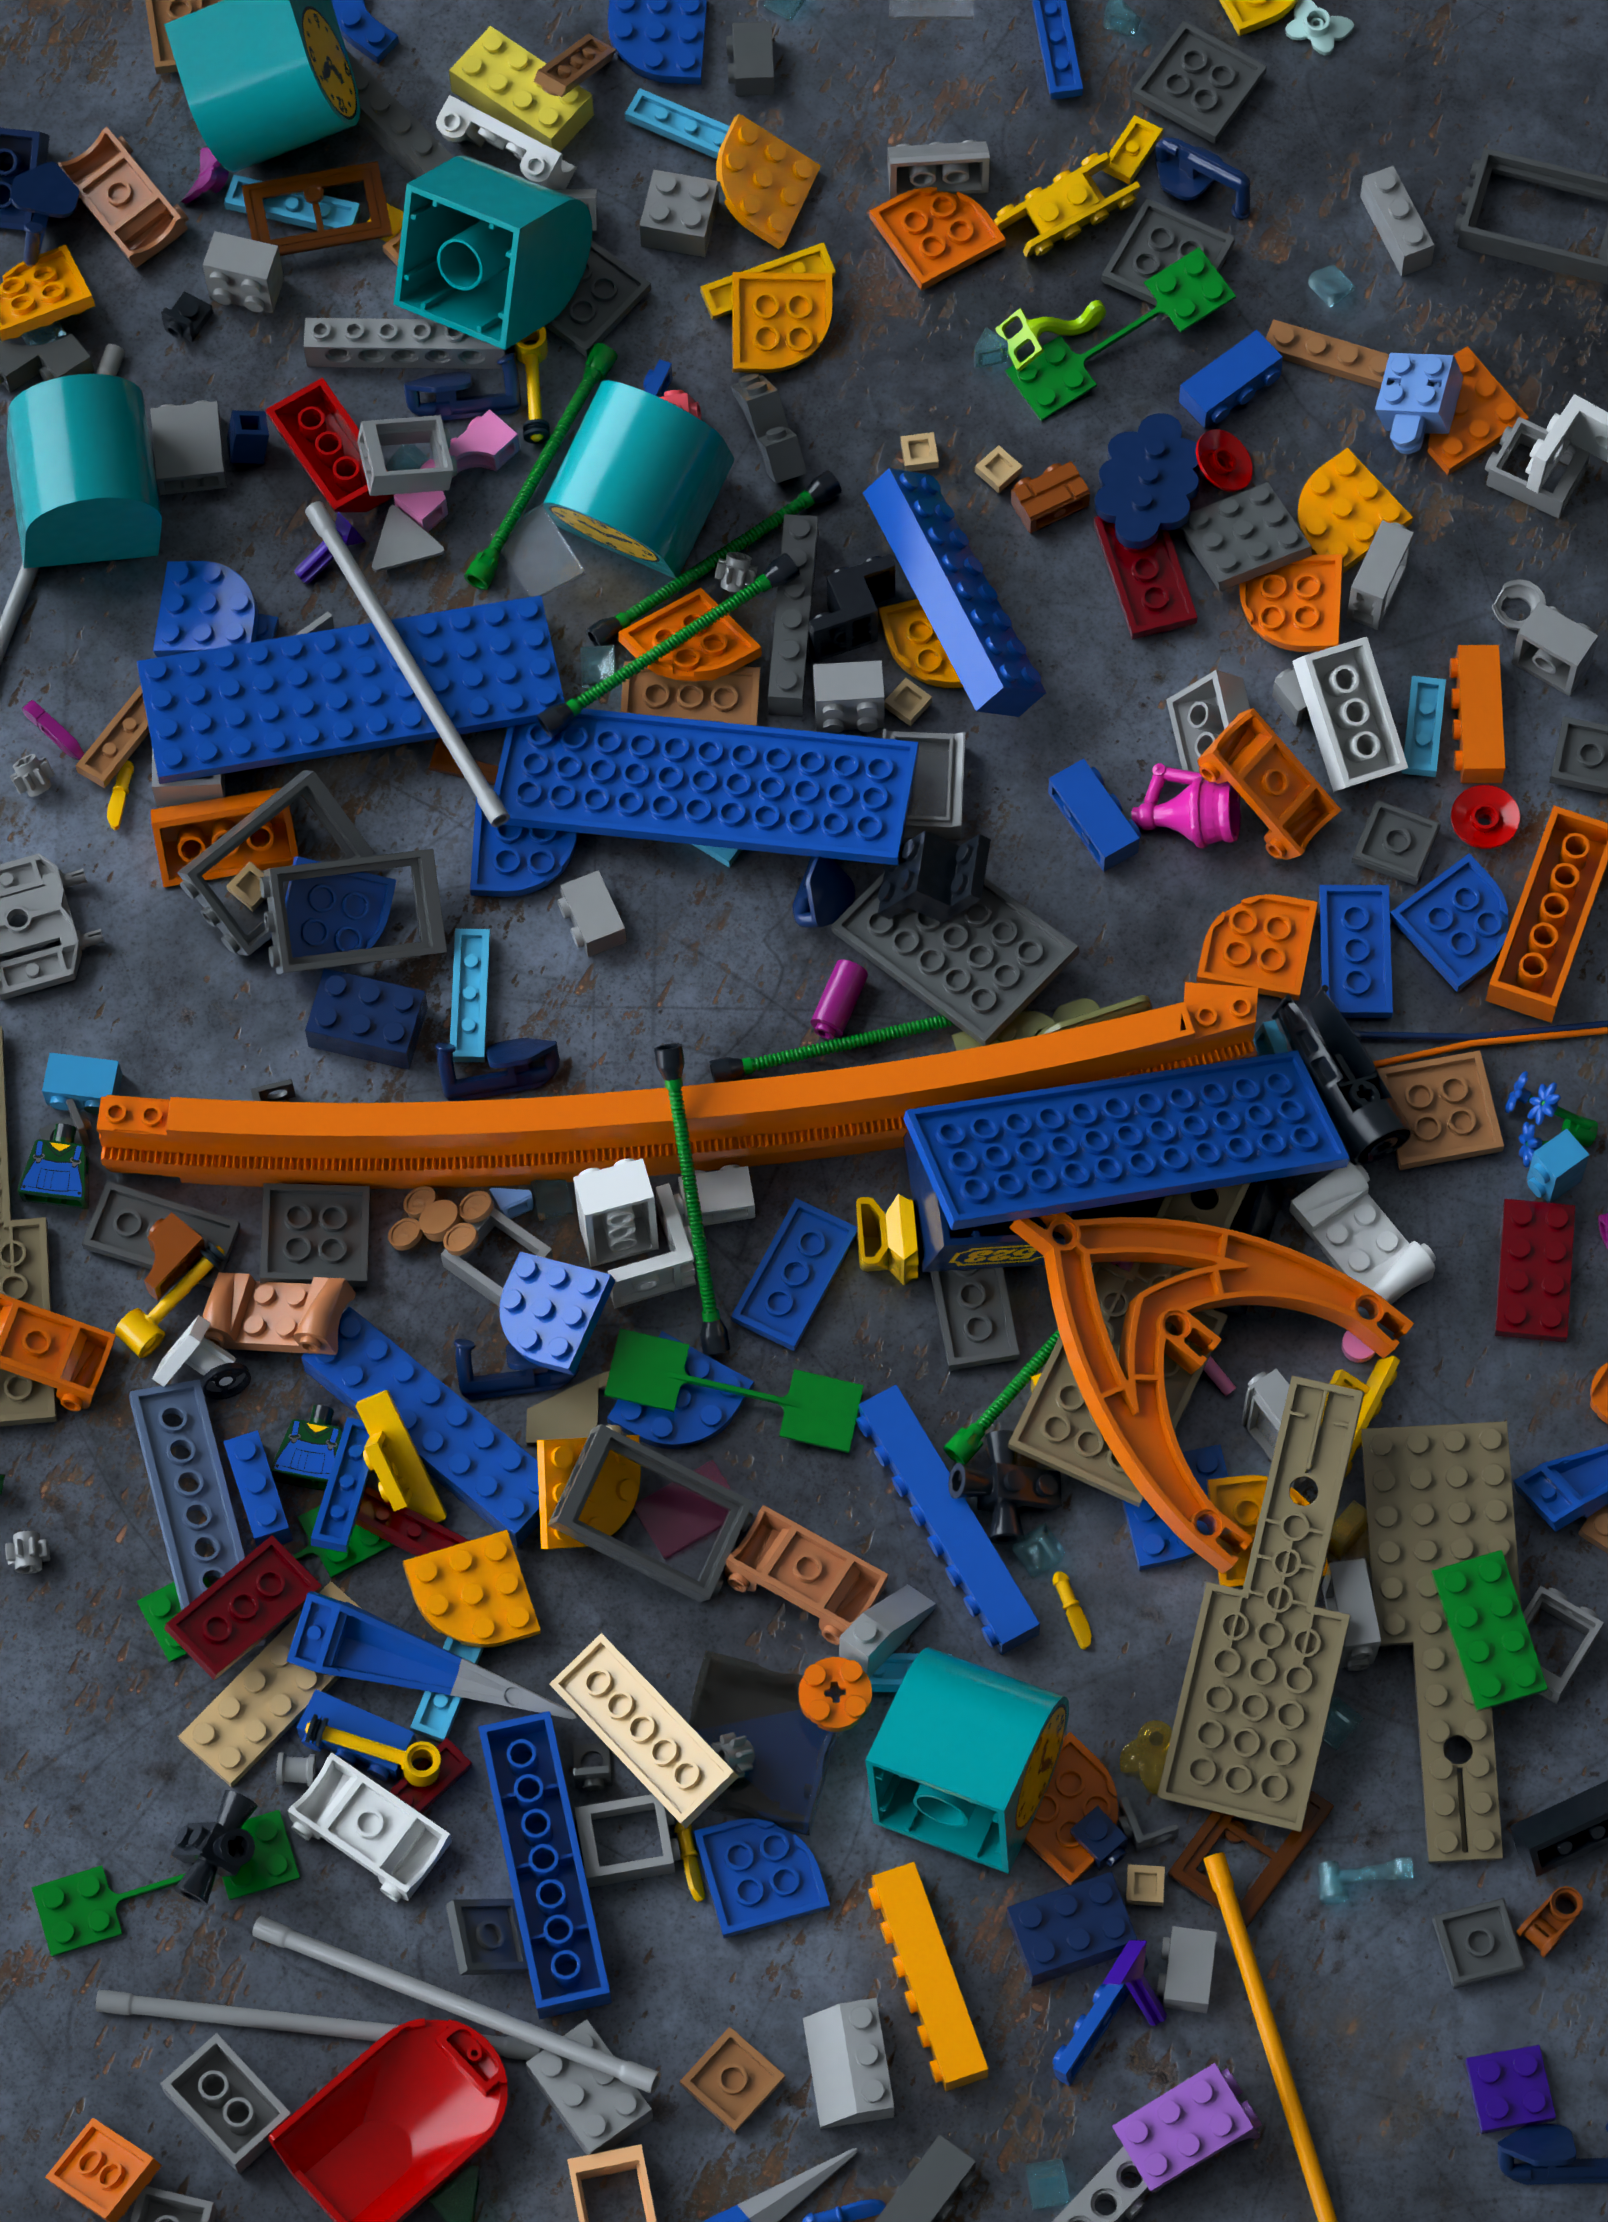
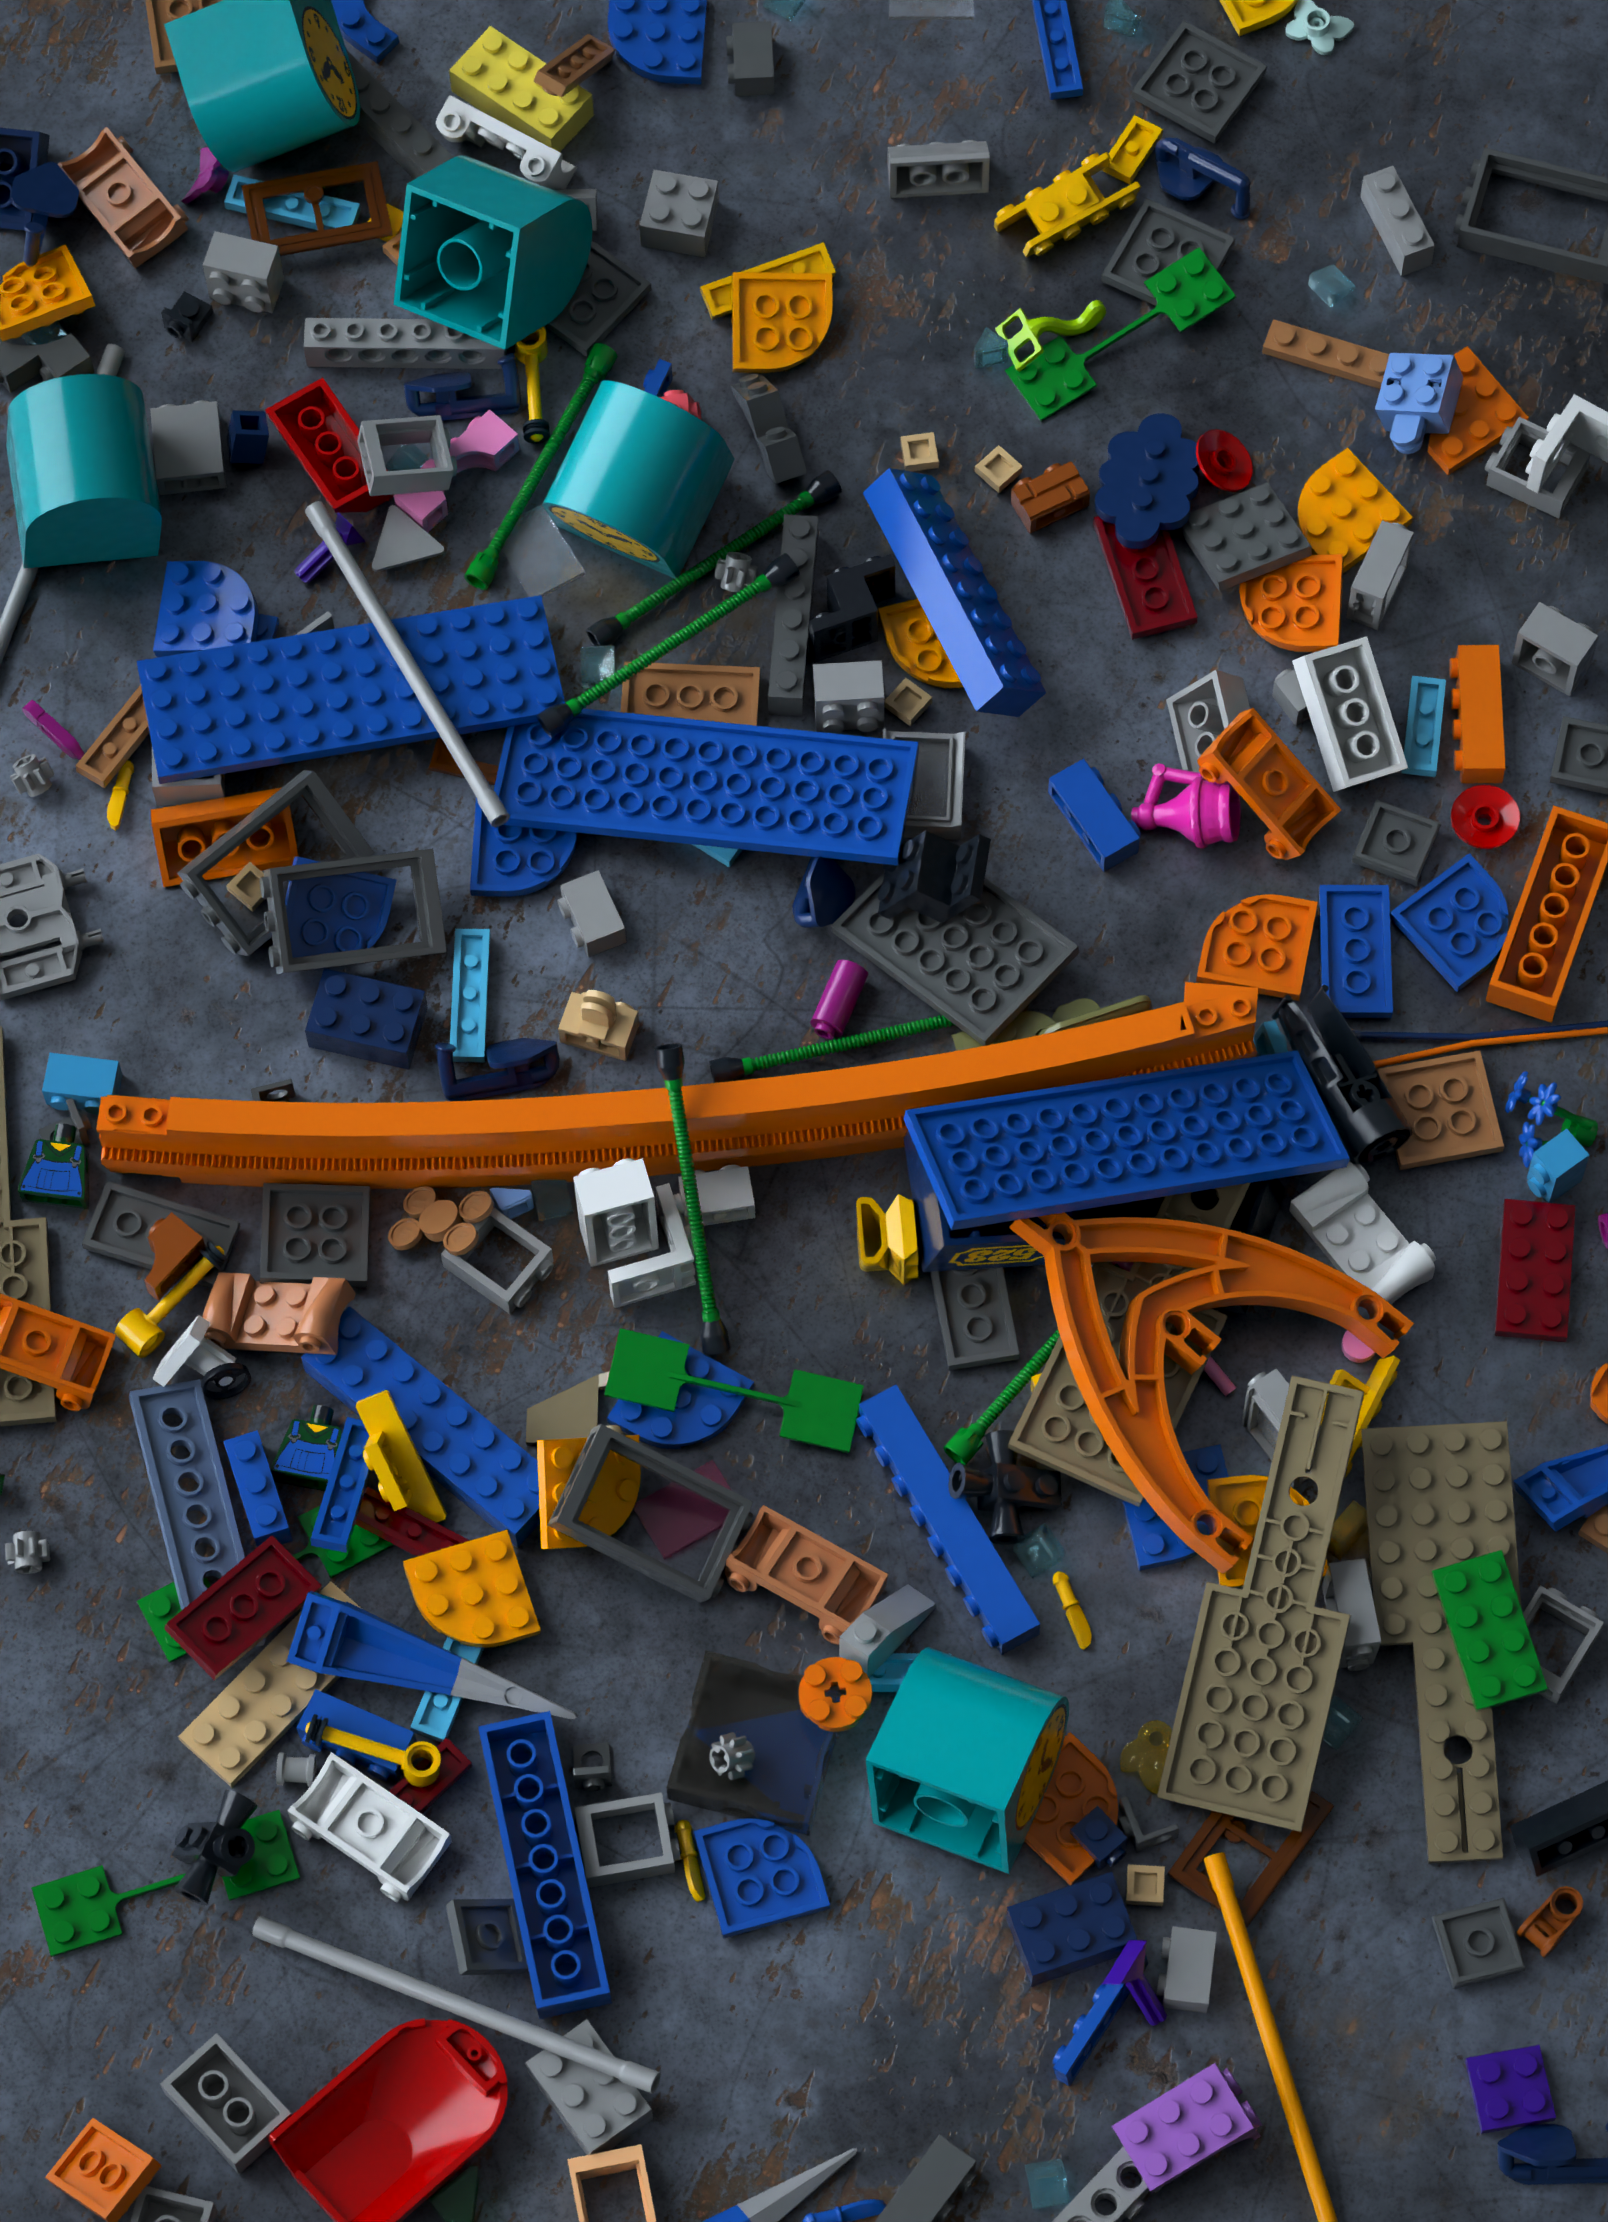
(128, 2003): light grey piece -> none
(528, 1380): dark blue piece -> none
(552, 1310): plate -> none
(599, 1024): none -> tan brick
(643, 1730): tan plate -> none
(676, 123): medium azure plate -> none
(706, 656): orange plate -> none
(732, 2080): medium nougat plate -> none
(763, 180): light orange plate -> none
(794, 1274): blue plate -> none
(849, 2064): light grey slope -> none
(929, 1977): light orange brick -> none
(936, 232): orange plate -> none
(1231, 379): blue brick -> none
(1334, 1881): clear light blue brick -> none
(1521, 590): light grey piece -> none

